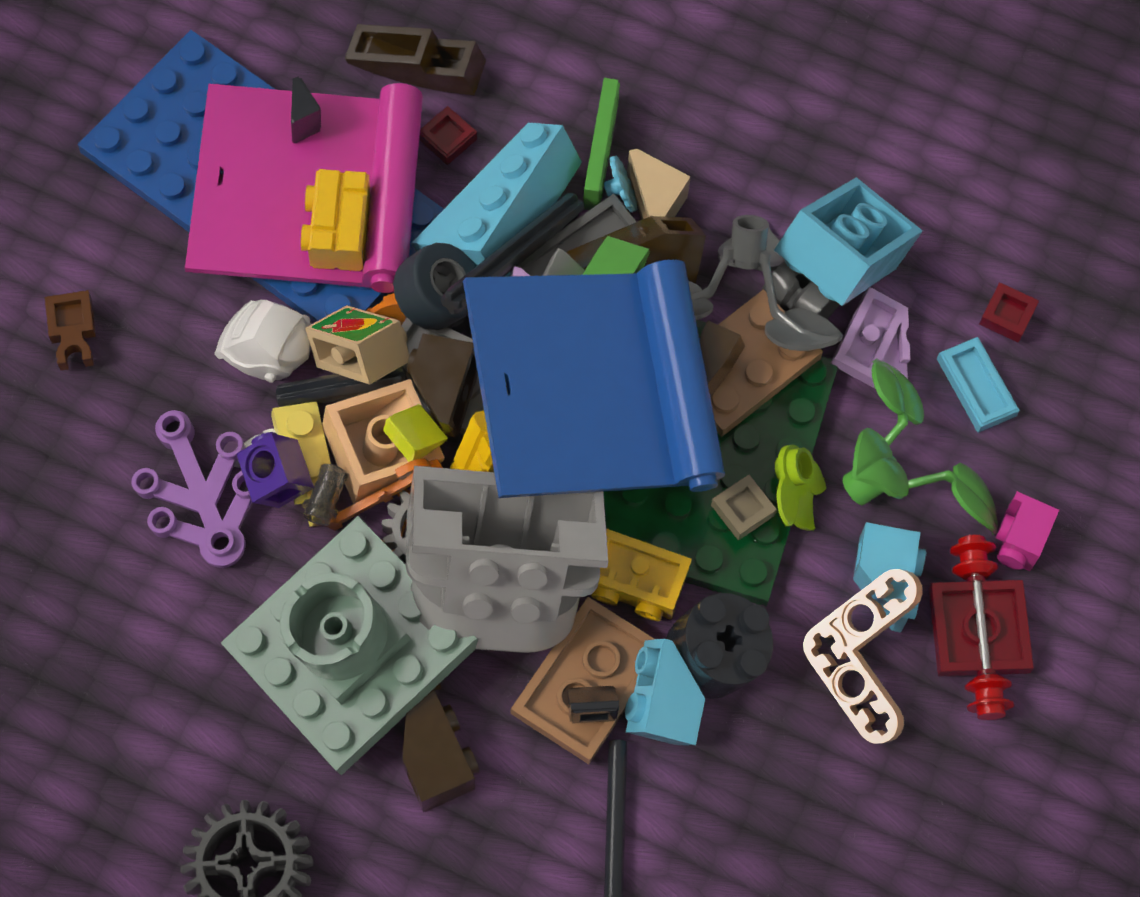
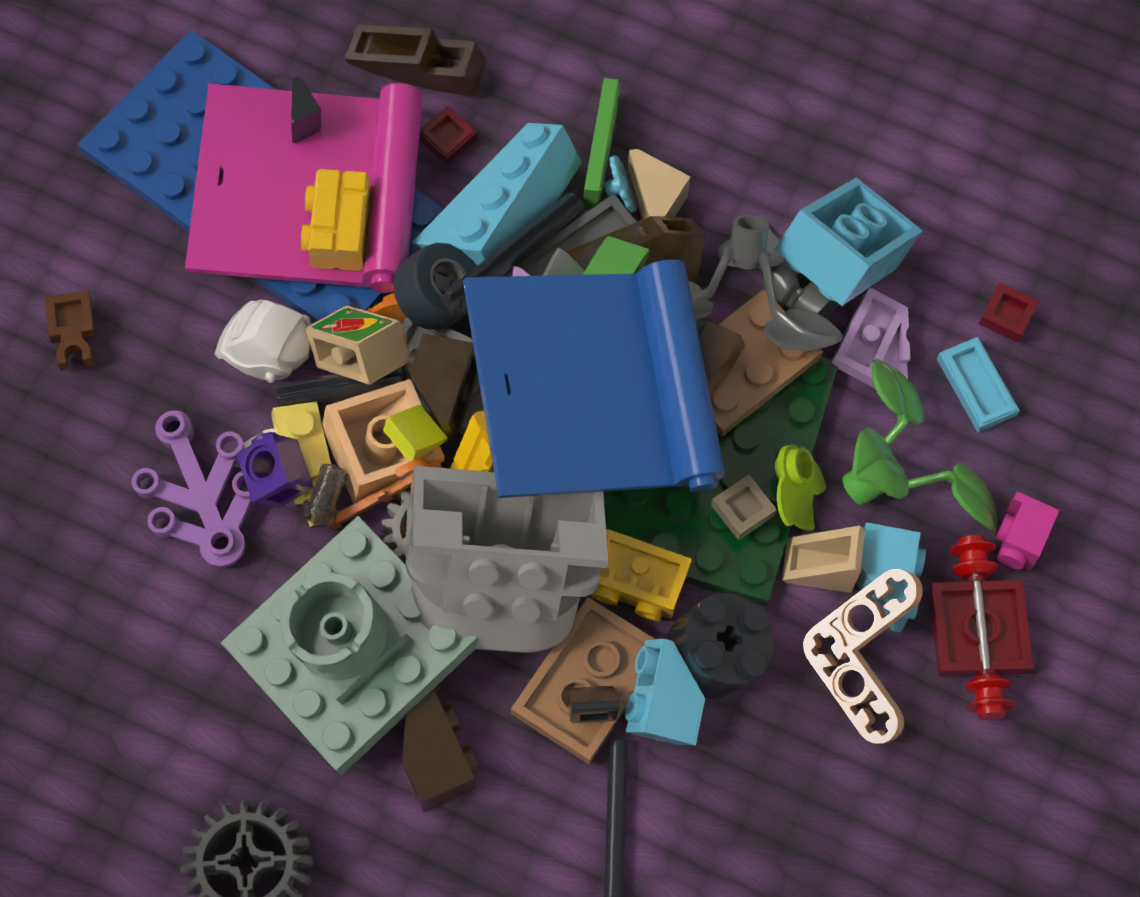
(825, 559): none -> tan slope

